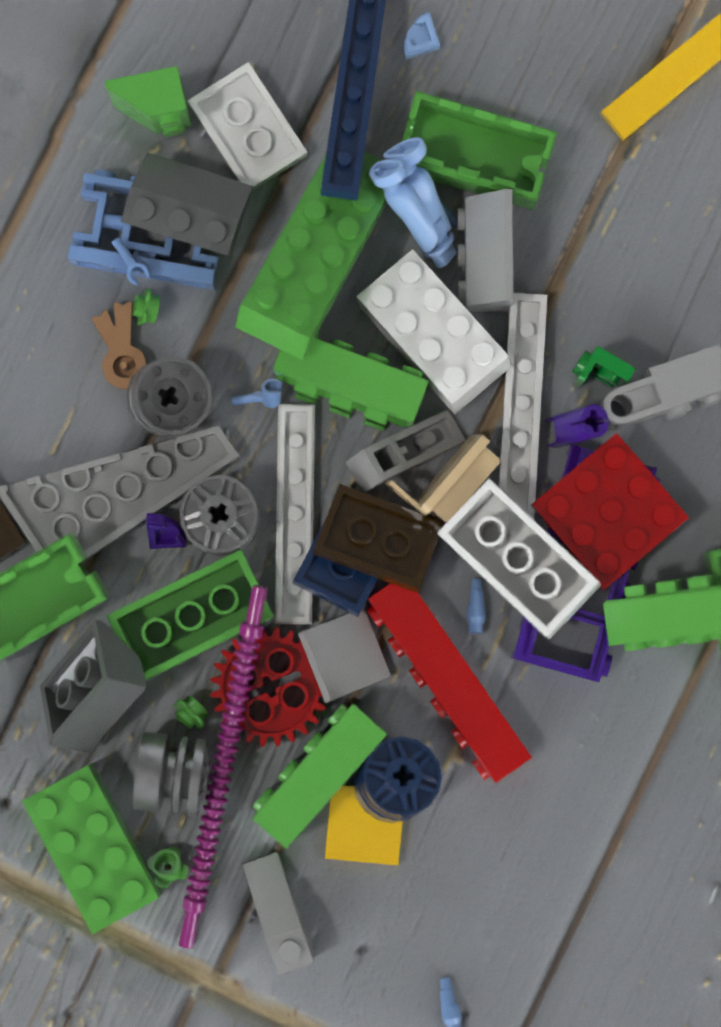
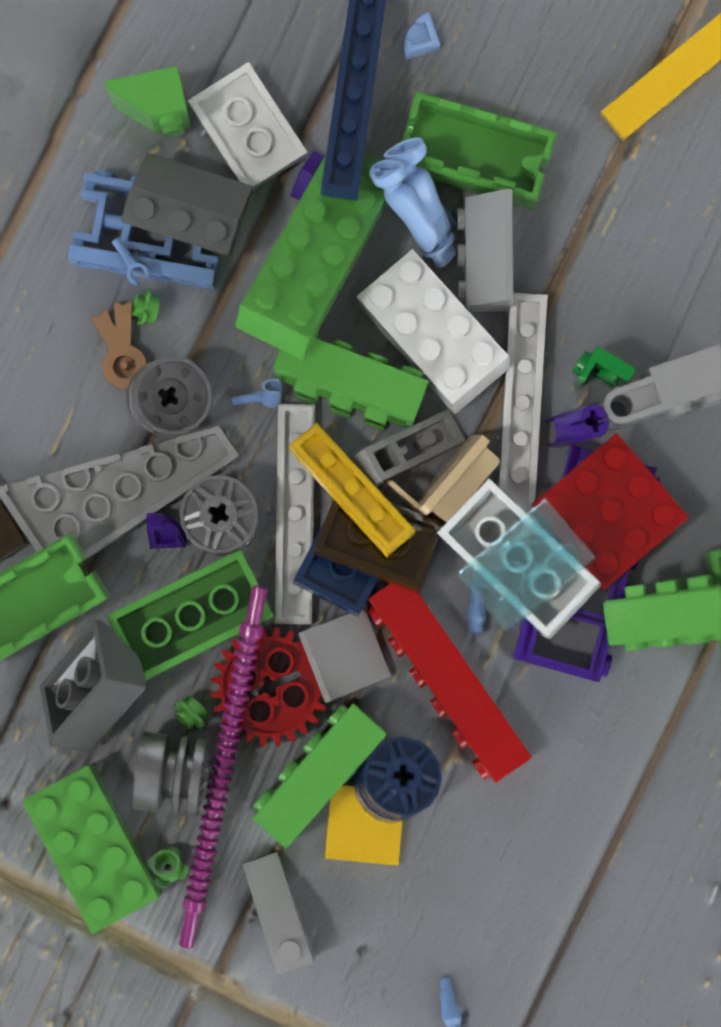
(306, 174): none -> dark purple tile
(351, 489): none -> yellow tile
(526, 565): none -> clear light blue plate

